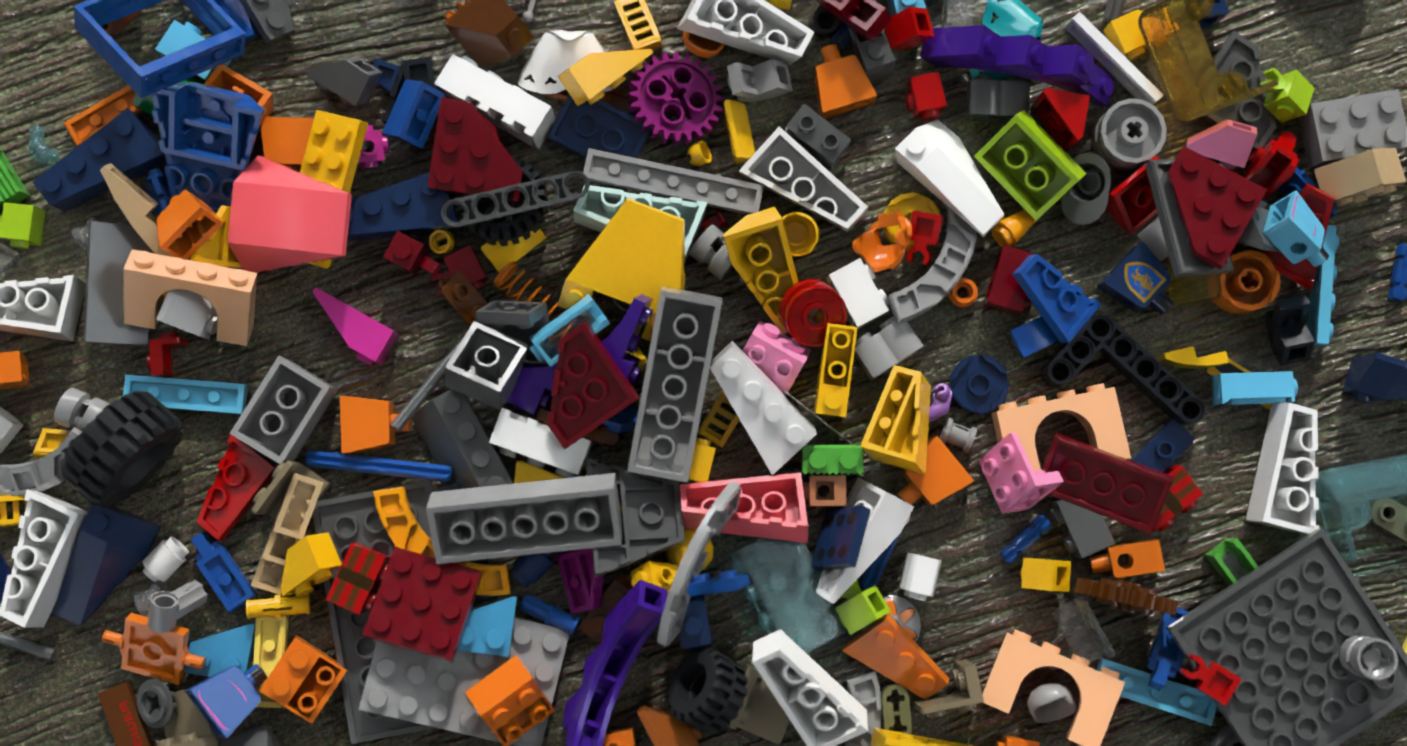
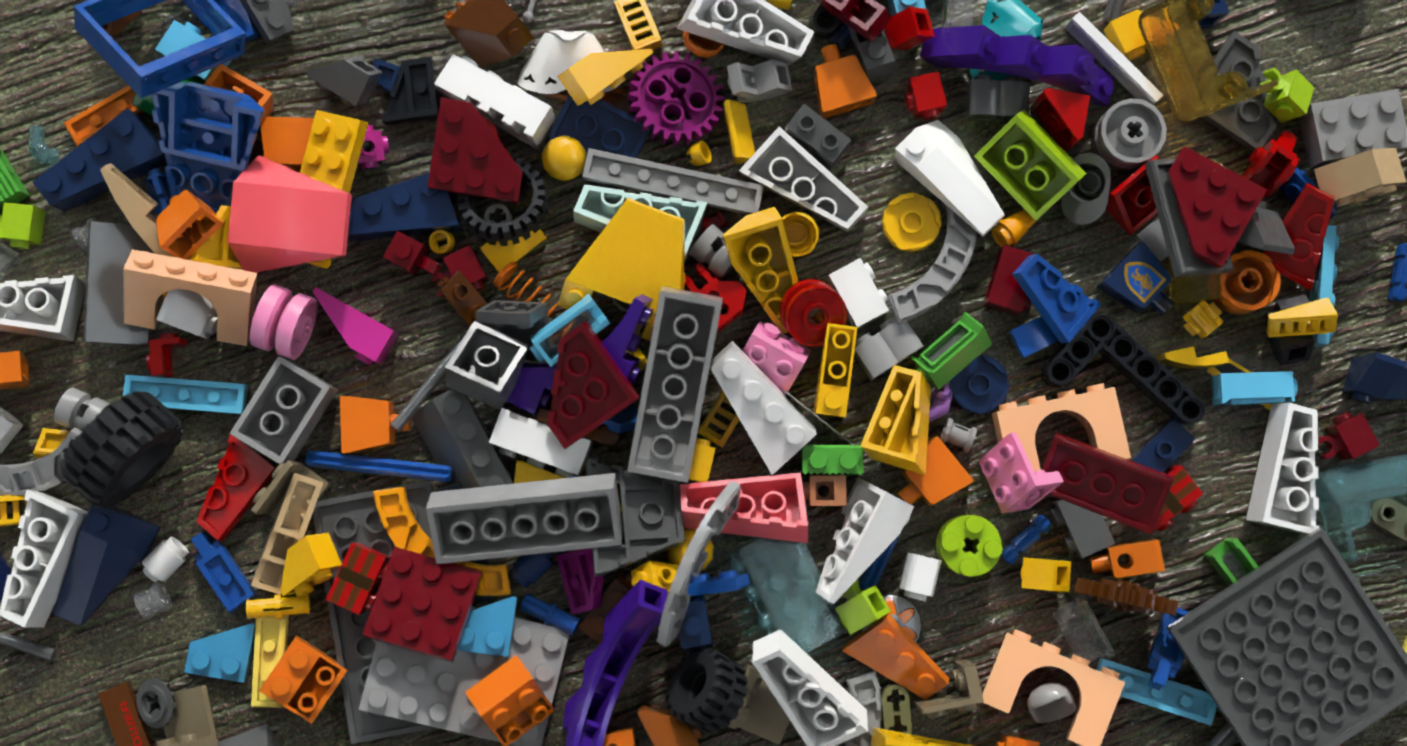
(154, 652): orange plate -> none
(169, 606): light grey piece -> none
(227, 697): torso -> none
(283, 322): none -> bright pink wheel
(414, 113): blue panel -> none
(500, 199): dark grey beam -> none
(564, 158): none -> yellow hair
(732, 294): none -> red hinge
(840, 538): dark blue tile -> none
(880, 256): orange helmet -> none
(925, 231): red plate -> none
(952, 351): none -> bright green window
(972, 293): orange plate -> none
(986, 545): none -> lime brick
(1203, 319): none -> yellow gear
(1213, 680): red plate -> none
(1226, 142): bright pink slope -> none
(1296, 230): medium azure torso -> none
(1305, 319): none -> yellow slope
(1348, 437): none -> dark red brick
(1368, 657): light grey wheel -> none

